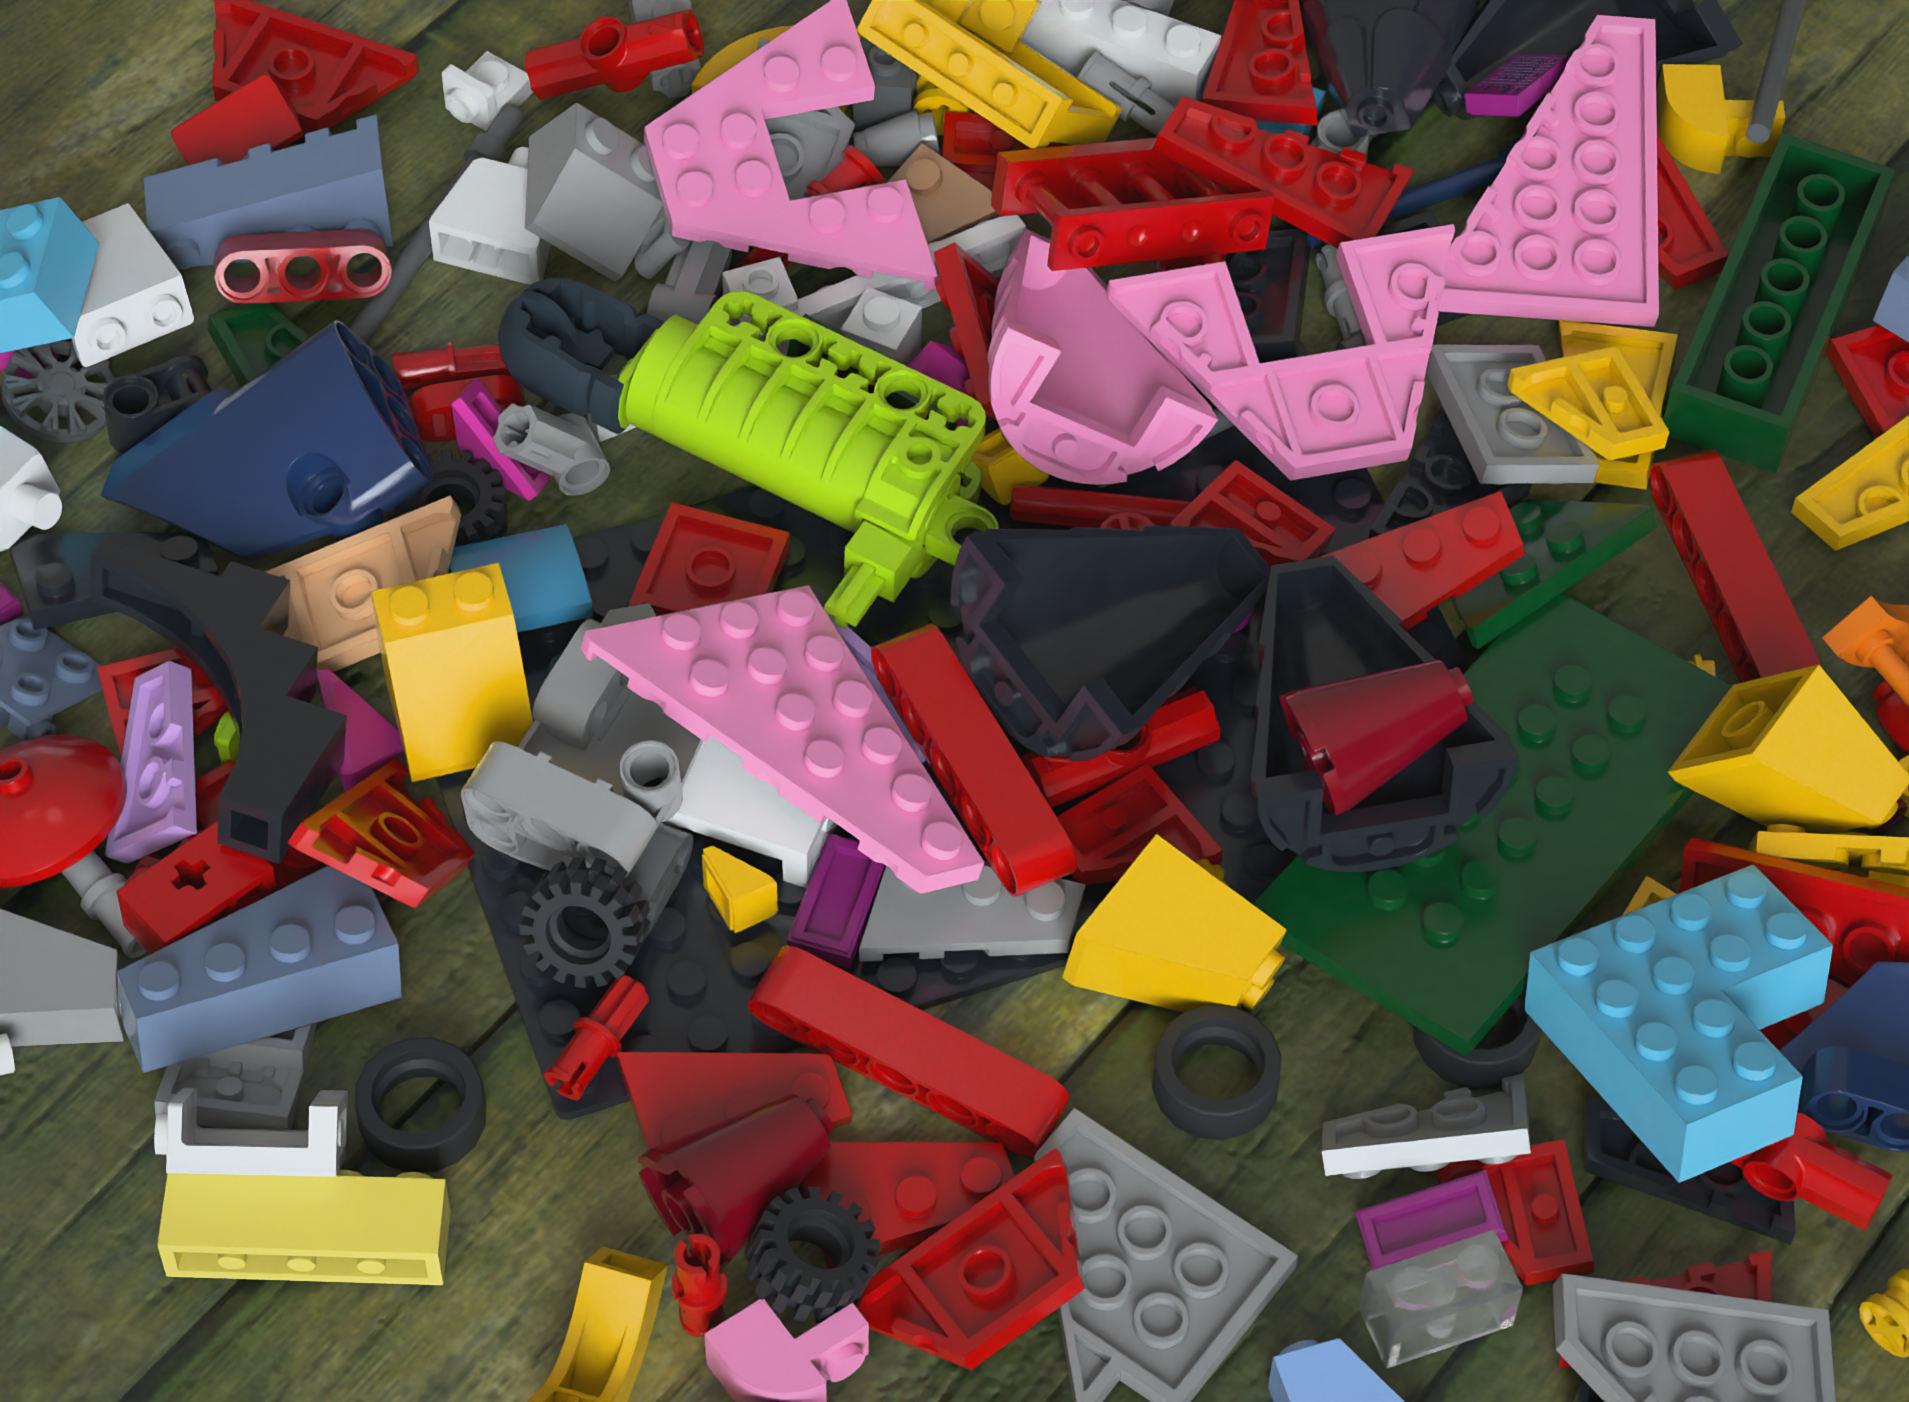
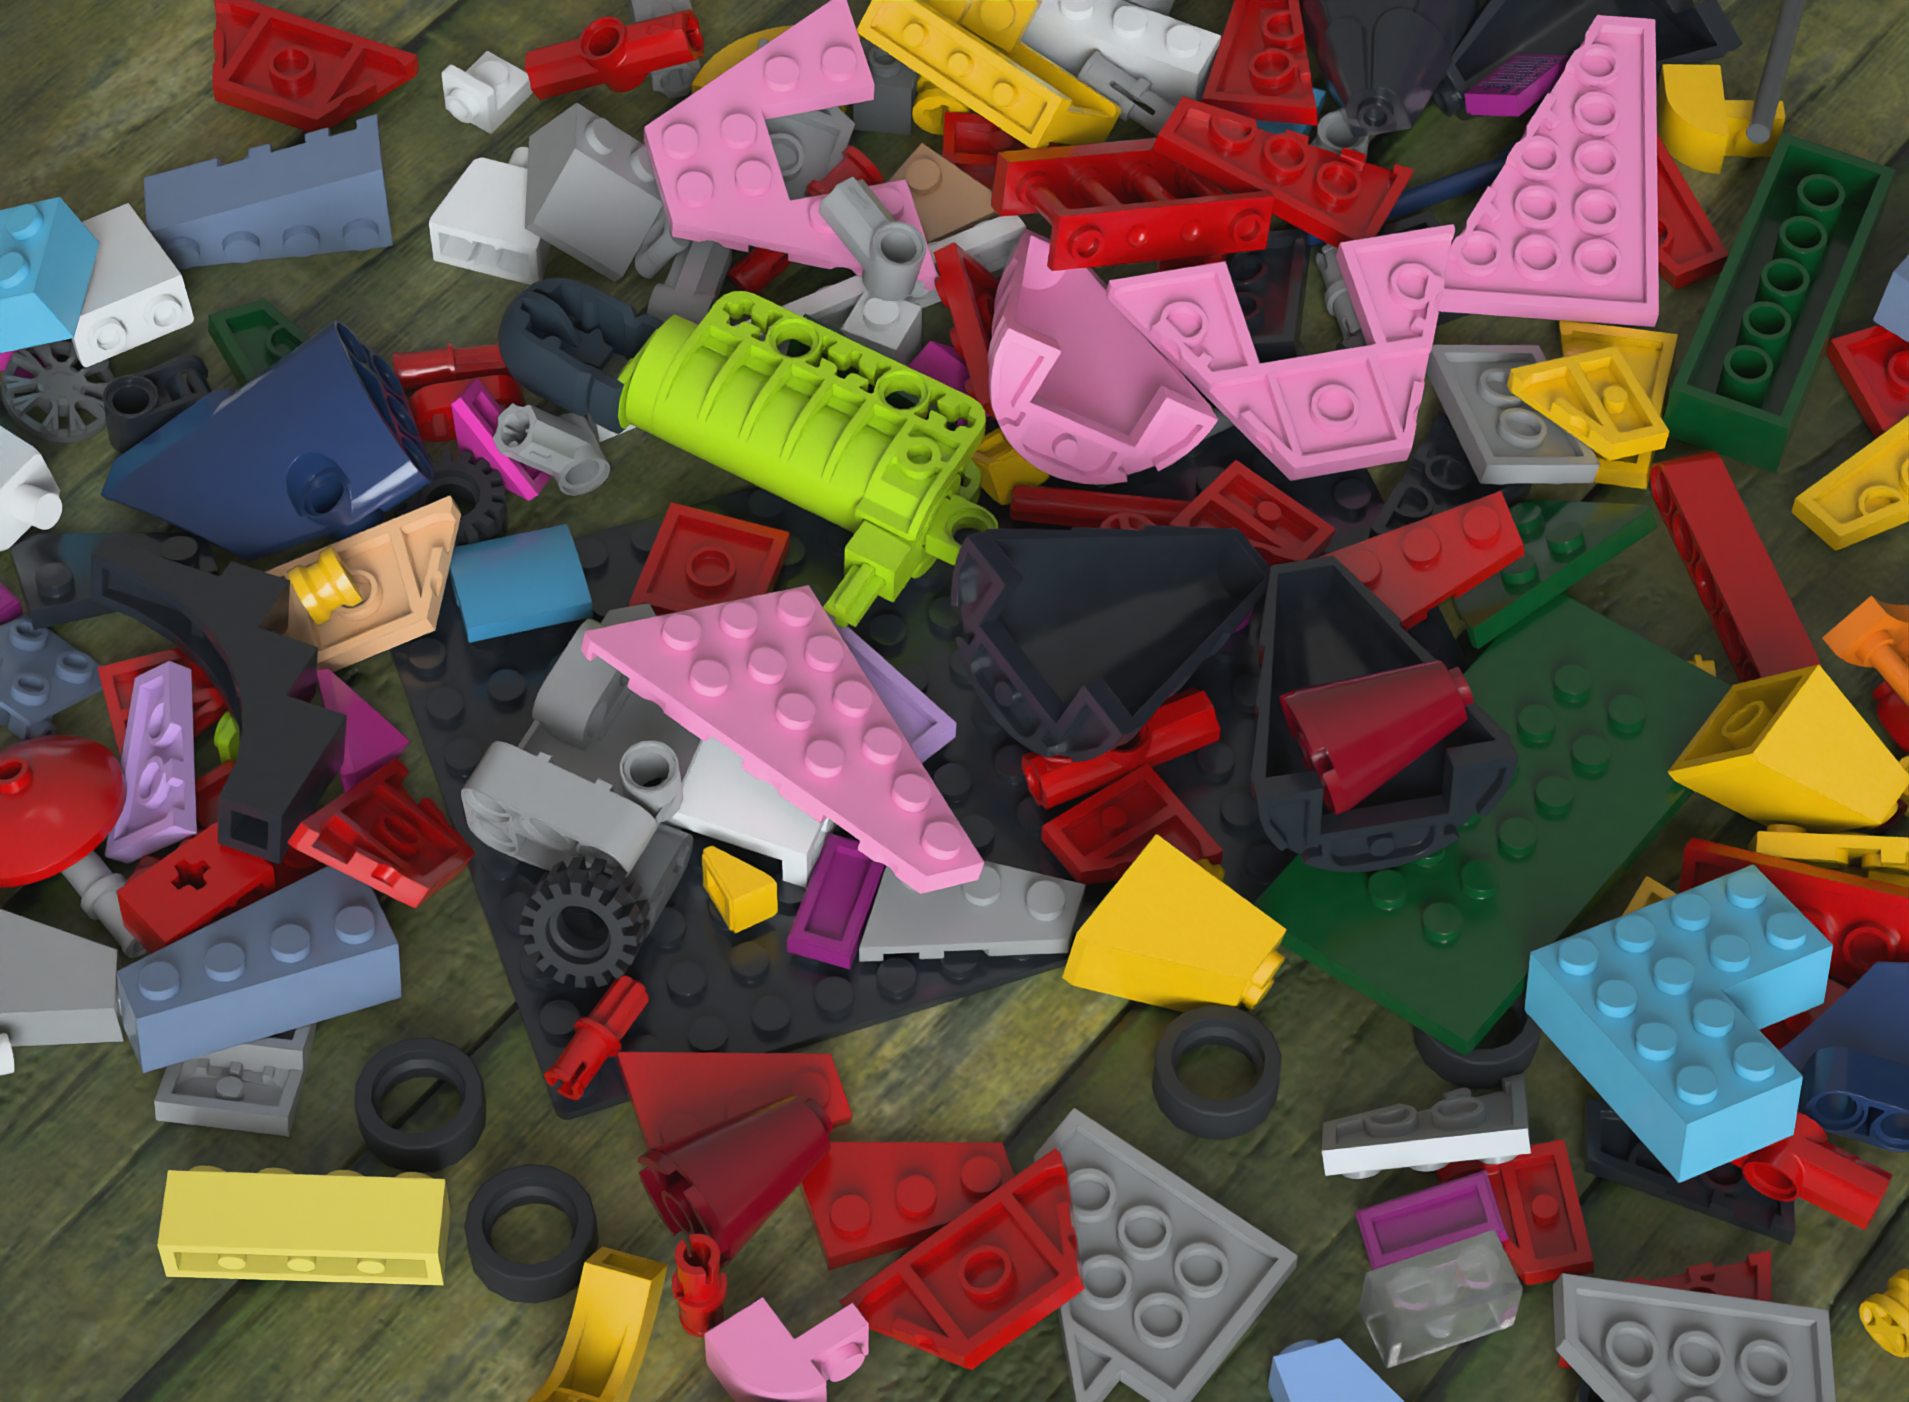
(242, 120): red slope -> none
(253, 1151): white panel -> none
(325, 585): none -> yellow wheel
(329, 281): red beam -> none
(419, 247): dark grey bar -> none
(452, 668): yellow slope -> none
(521, 1187): none -> black tyre
(764, 279): white bracket -> none
(821, 1224): black tyre -> none
(885, 248): none -> light grey piece
(897, 138): light grey cone -> none
(908, 1051): red beam -> none
(973, 760): red beam -> none

